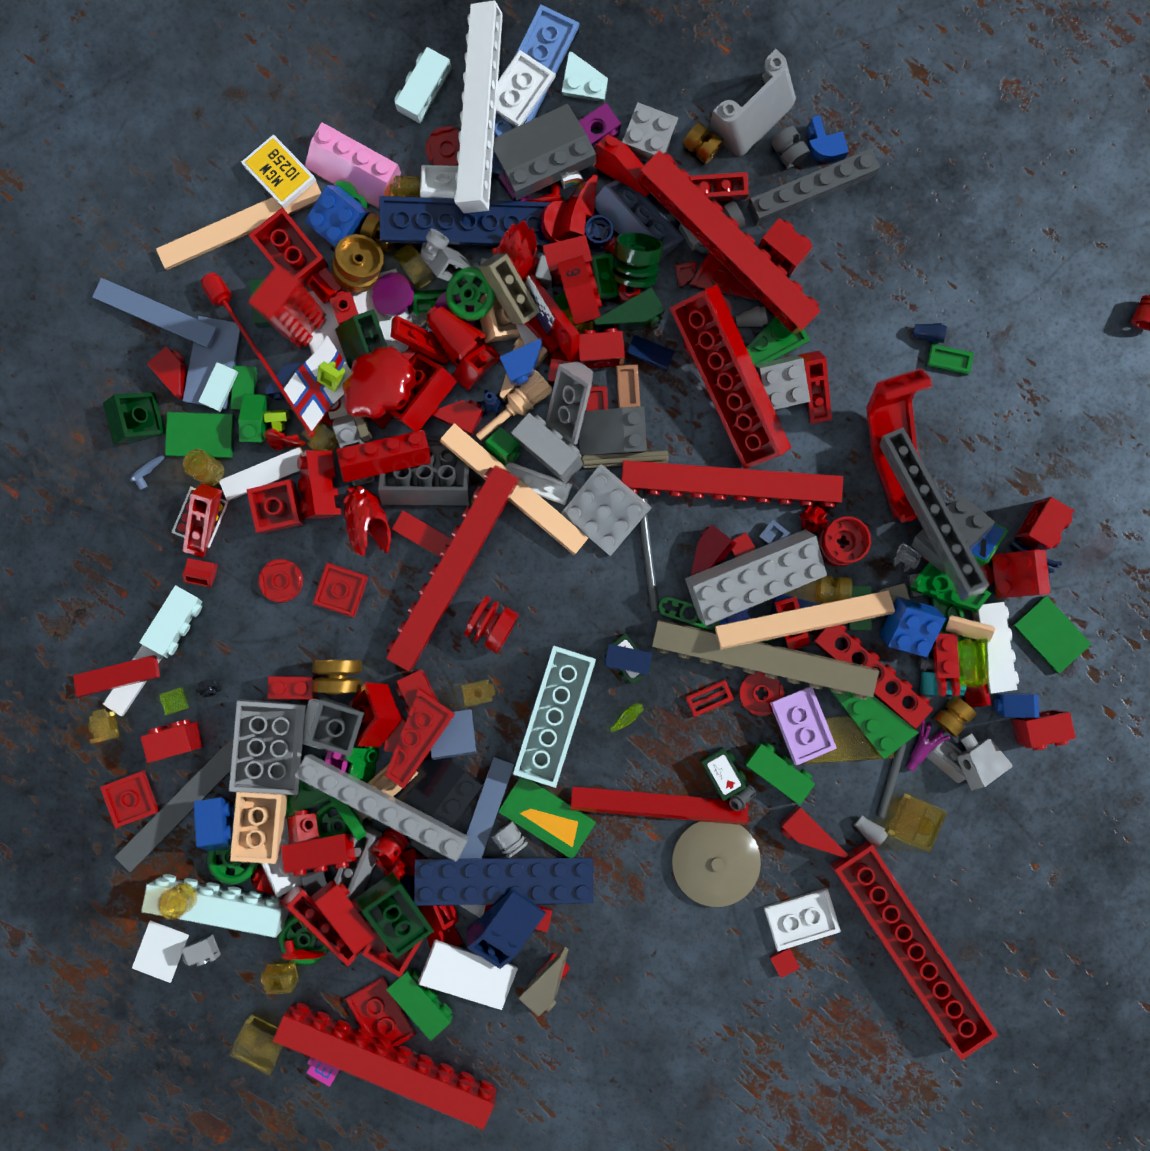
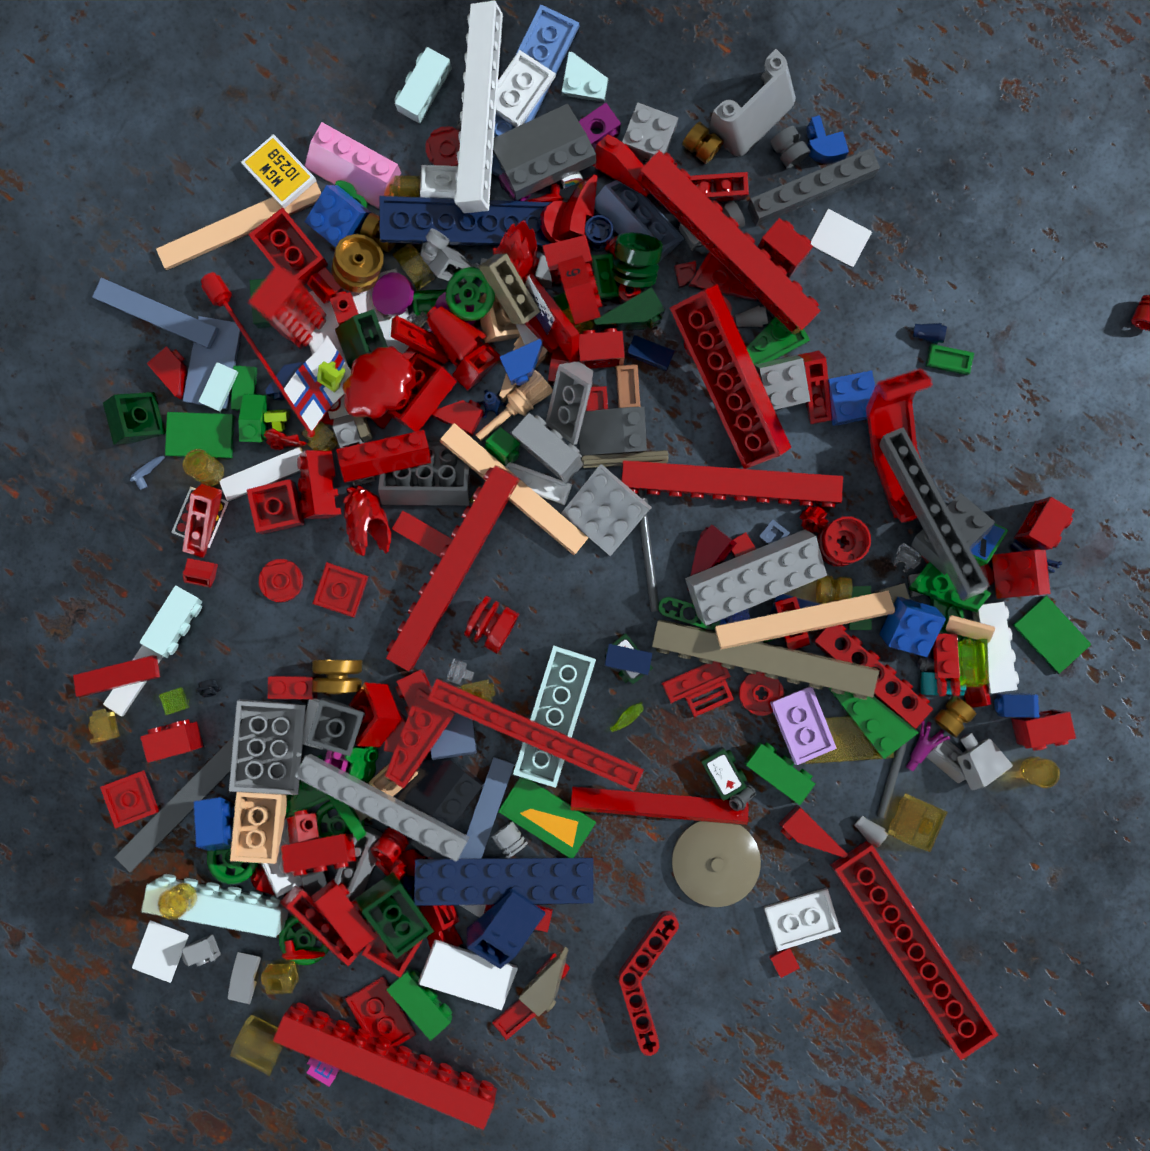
(242, 978): none -> light grey slope
(458, 672): none -> clear tile
(513, 1019): none -> red tile
(535, 734): none -> red plate
(639, 971): none -> red beam
(694, 680): none -> red tile
(840, 238): none -> white sticker
(850, 397): none -> blue brick
(1040, 772): none -> clear yellow wheel

